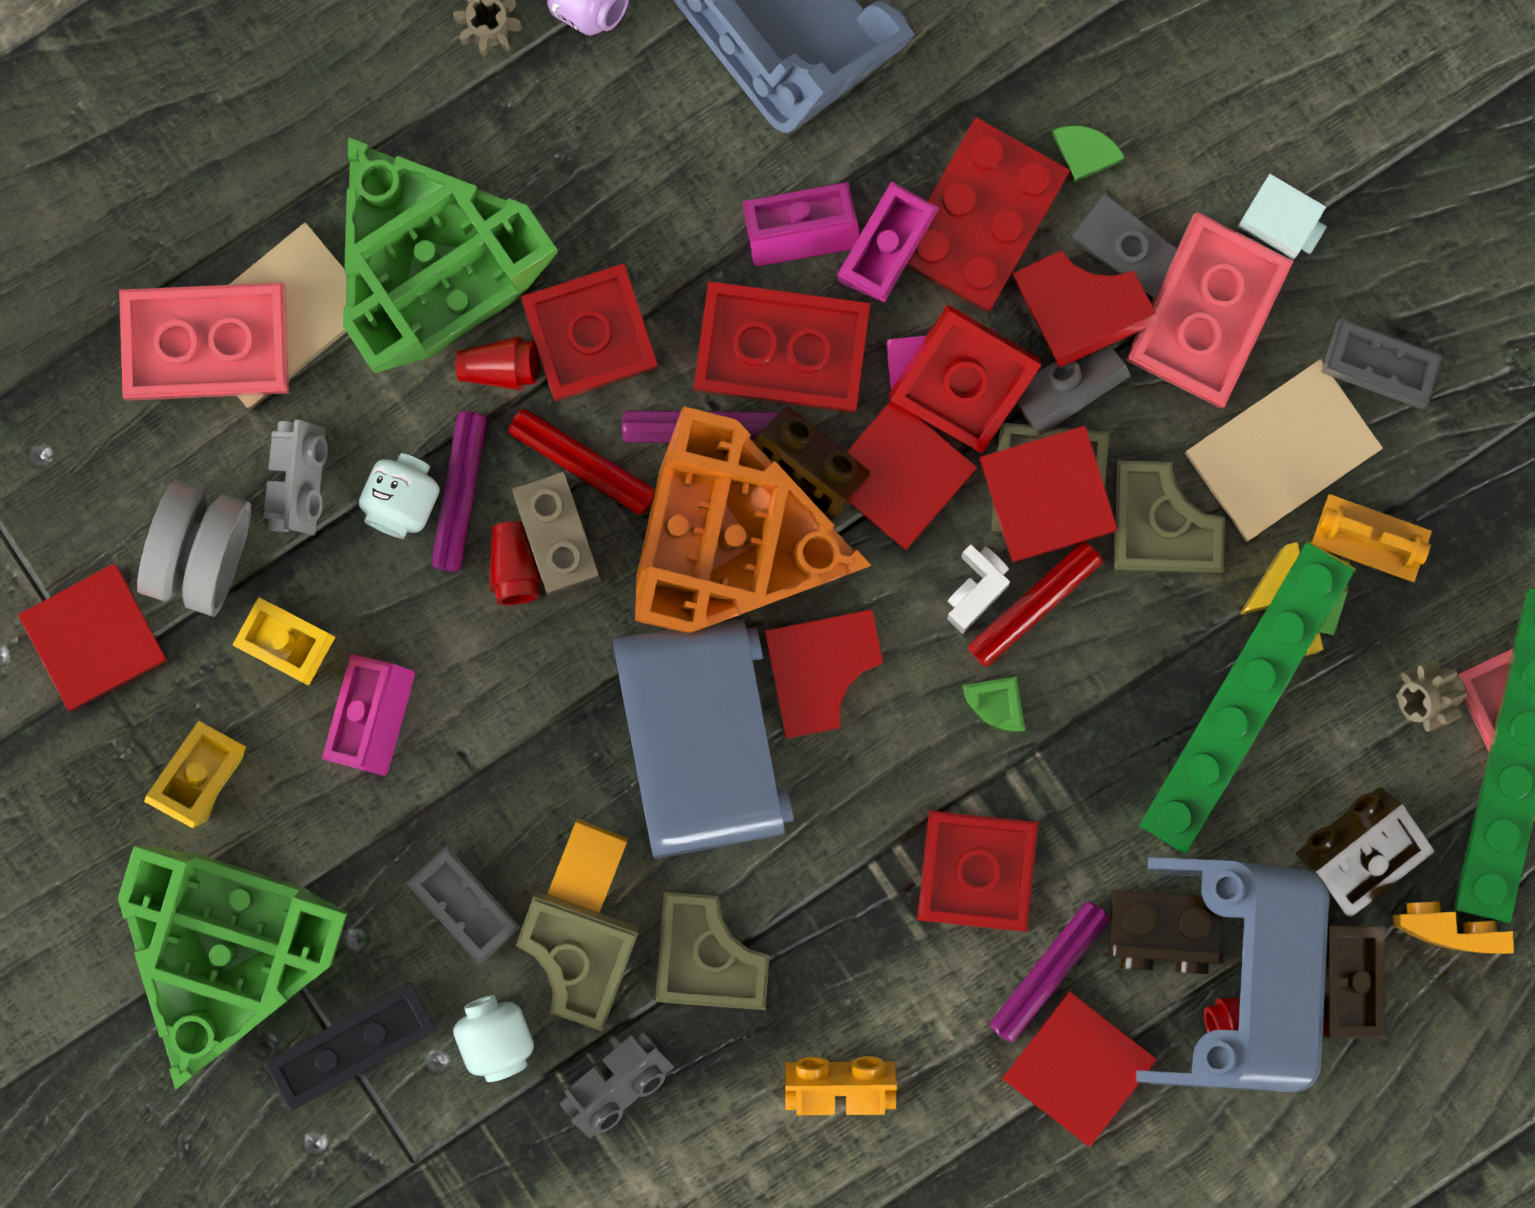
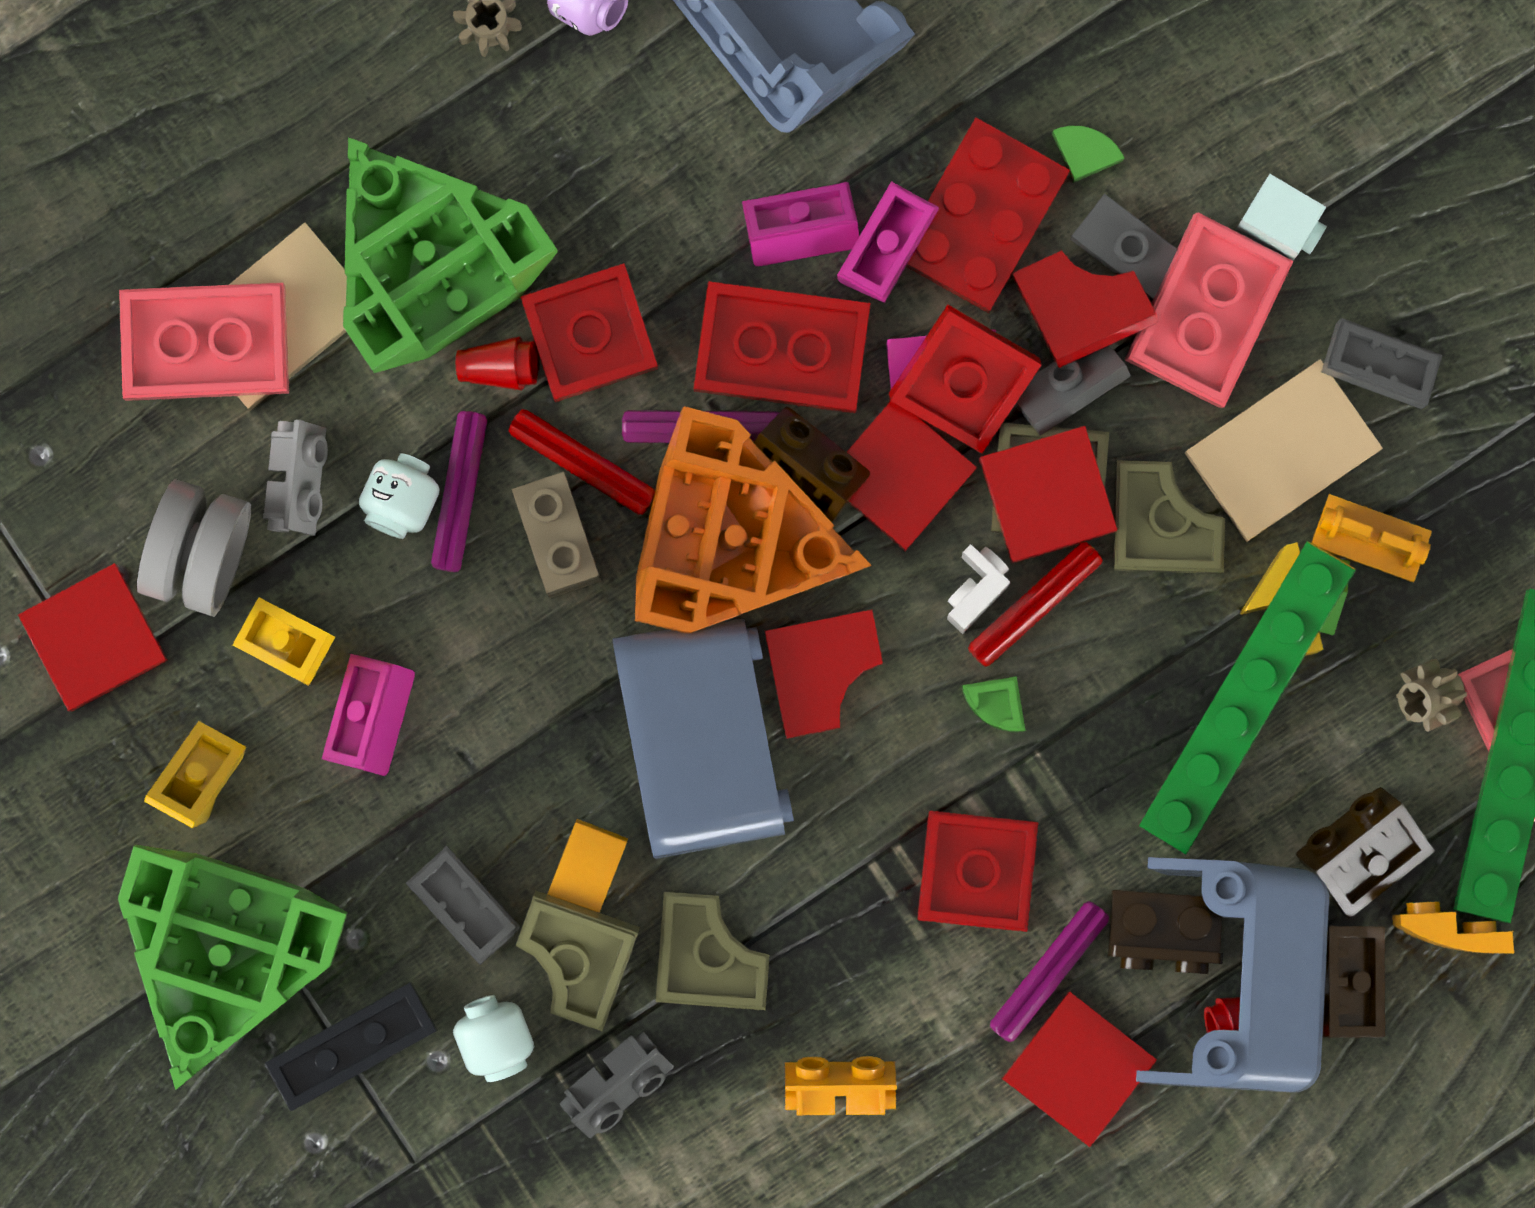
(513, 566): red cone -> none

